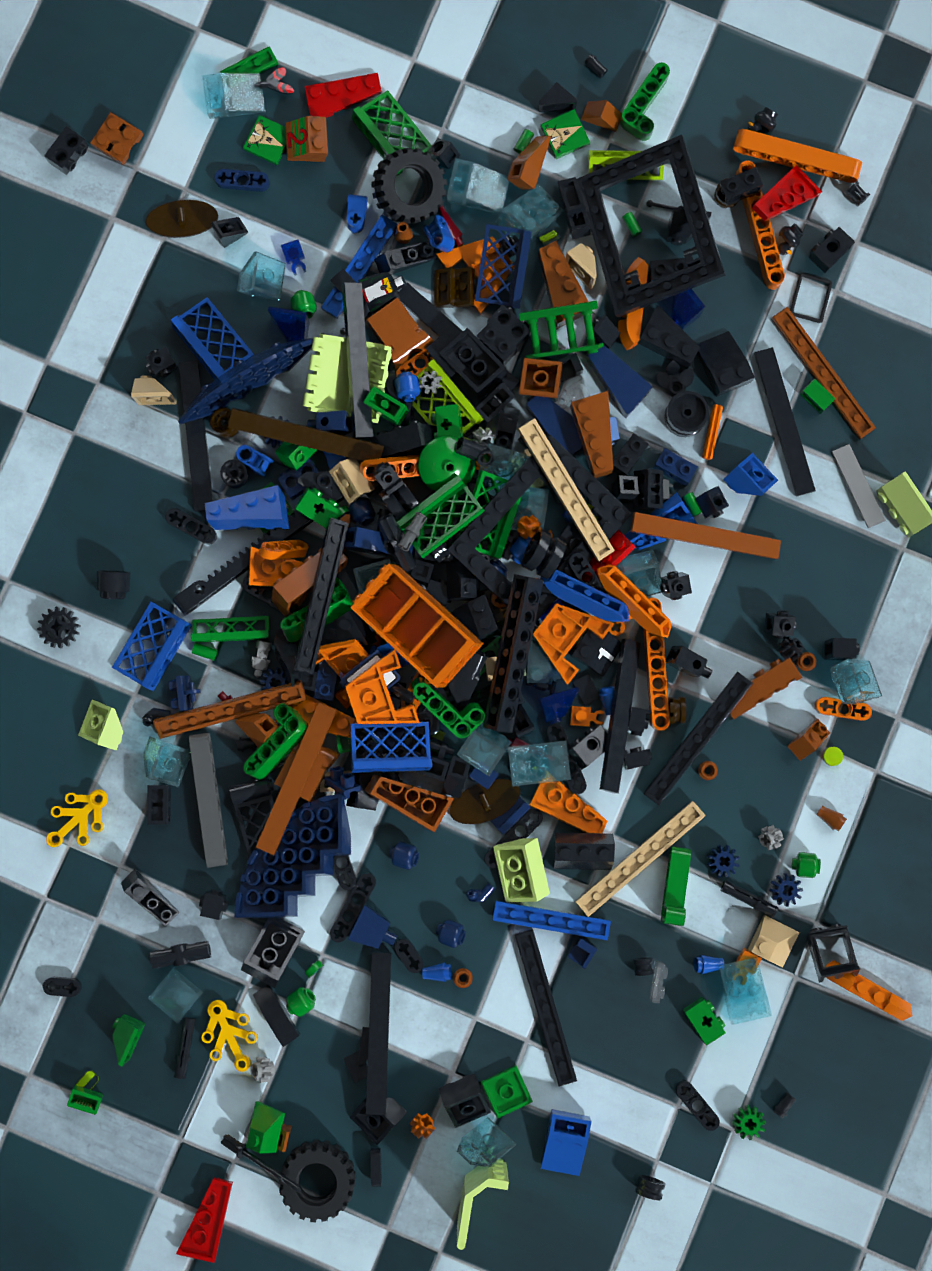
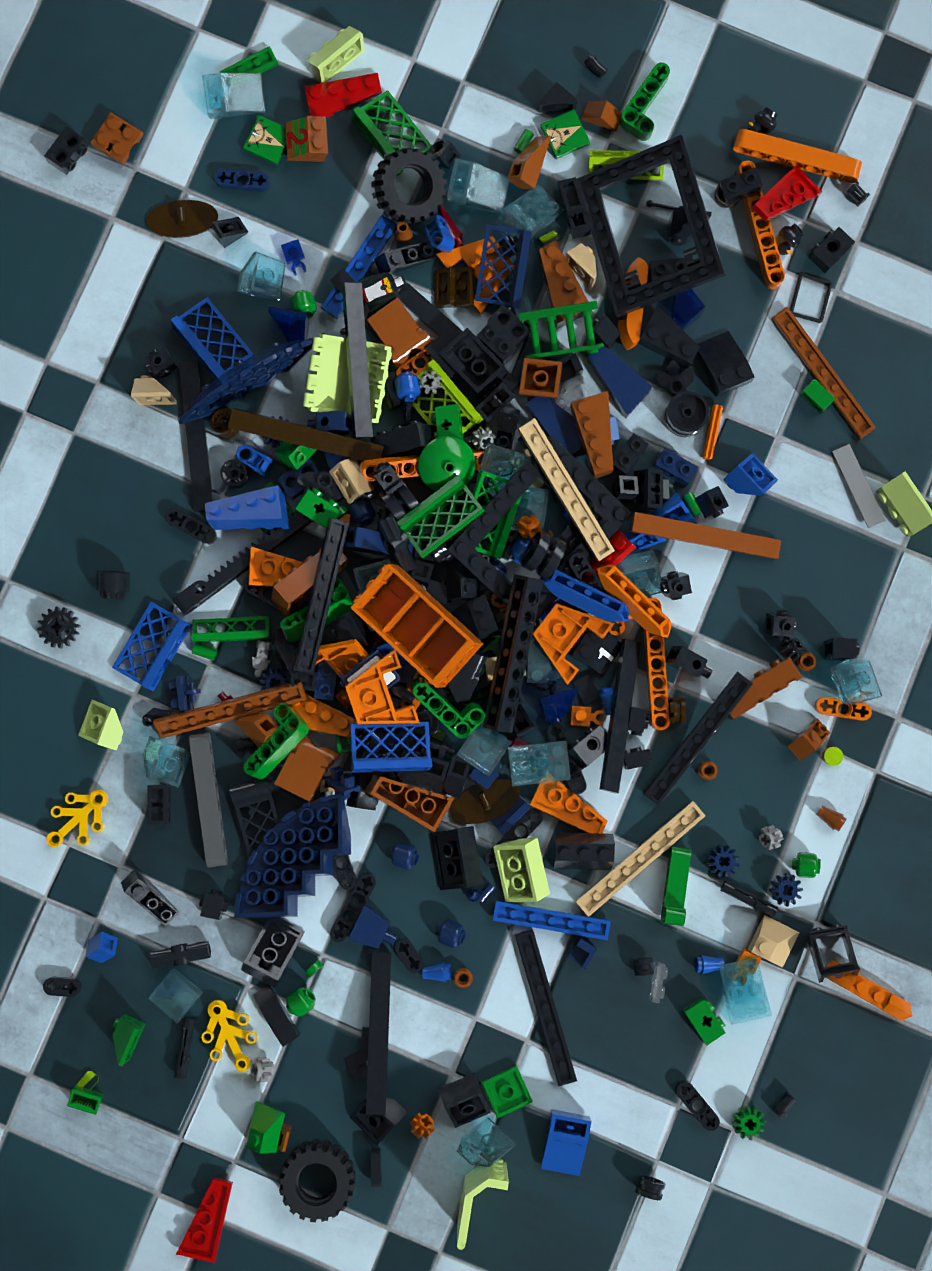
(101, 947): none -> blue panel
(241, 1150): black piece -> none
(273, 83): piece -> none
(283, 549): orange beam -> none
(296, 778): dark orange tile -> none
(336, 54): none -> yellowish green slope
(356, 211): blue piece -> none
(386, 406): green slope -> none
(412, 531): dark grey pin -> none
(456, 858): none -> black slope
(474, 450): black piece -> none
(632, 224): green piece -> none
(784, 422): black tile -> none

